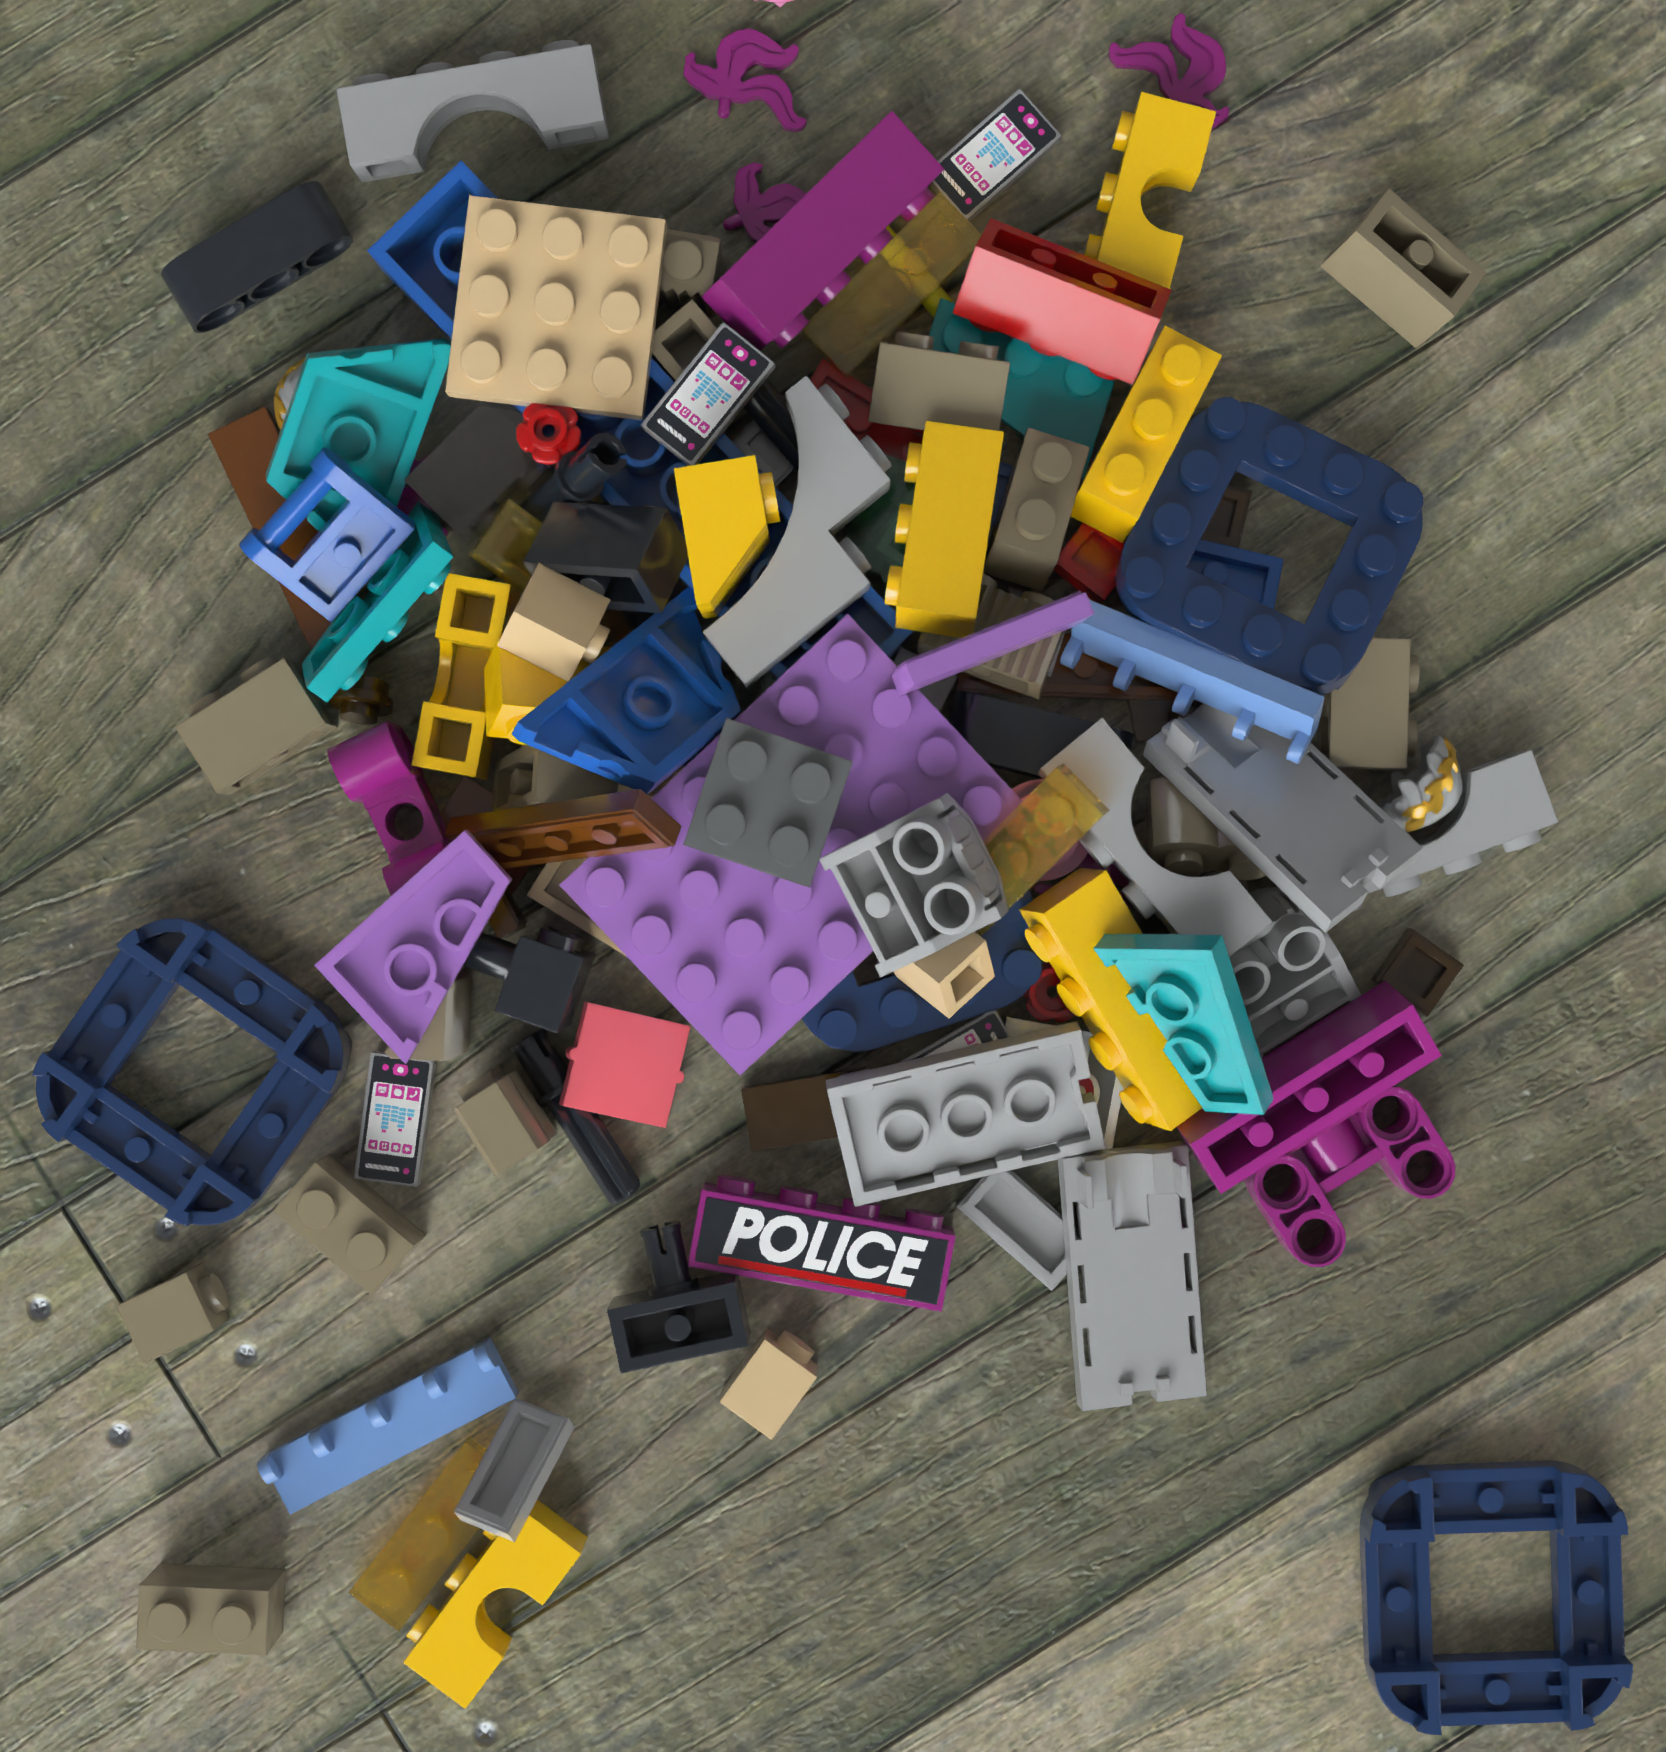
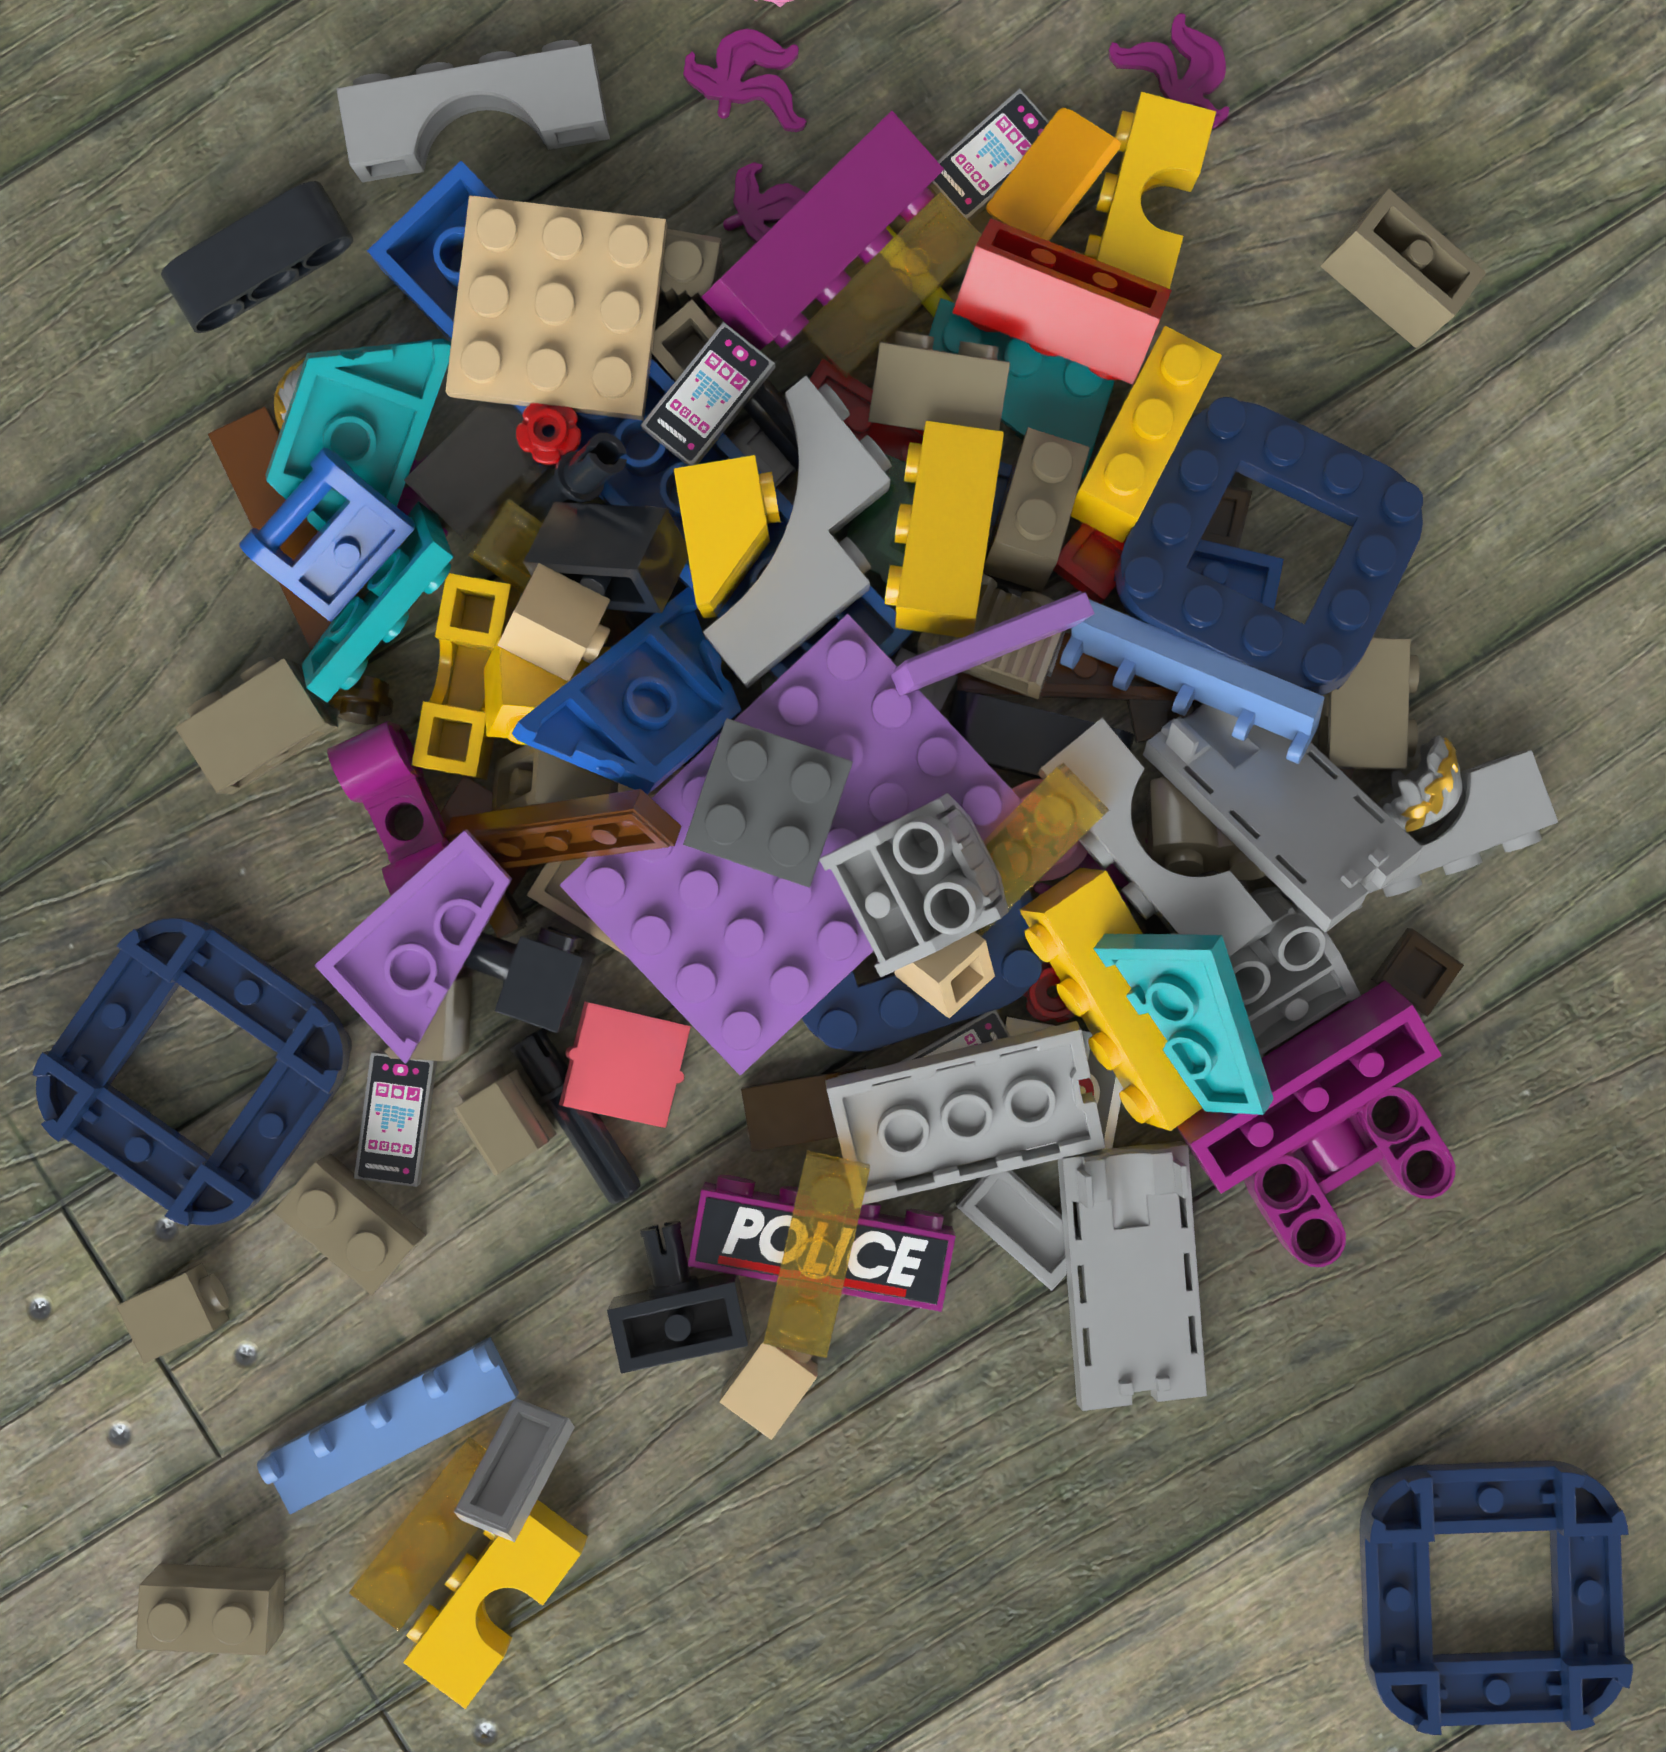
(816, 1254): none -> clear yellow plate
(1053, 175): none -> light orange slope

